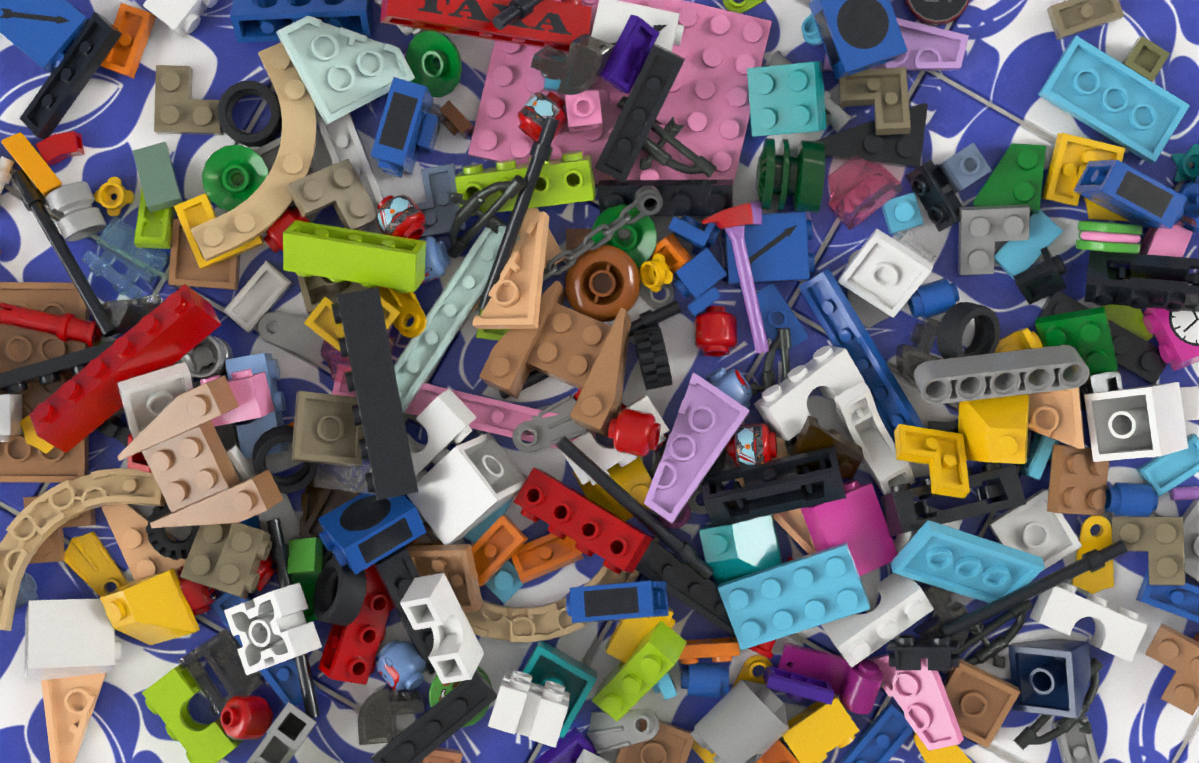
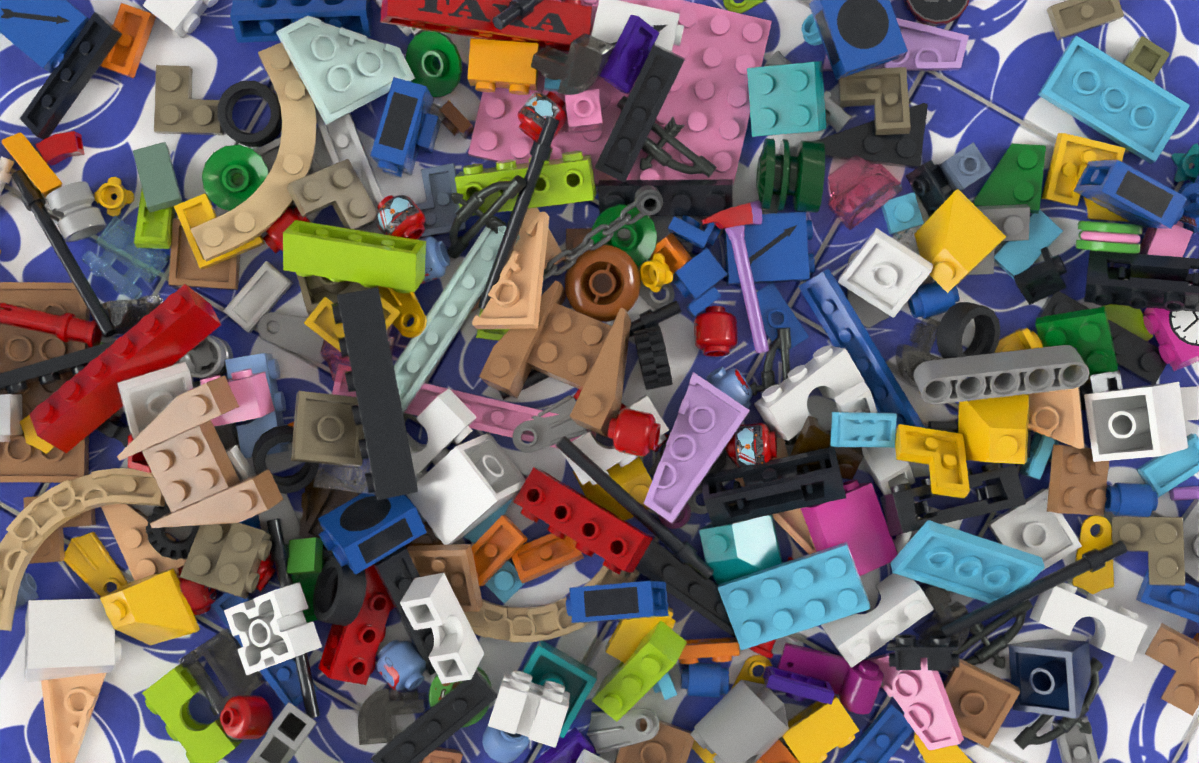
(502, 65): none -> light orange brick
(503, 745): none -> medium blue head
(863, 429): none -> medium azure plate
(956, 240): none -> yellow slope

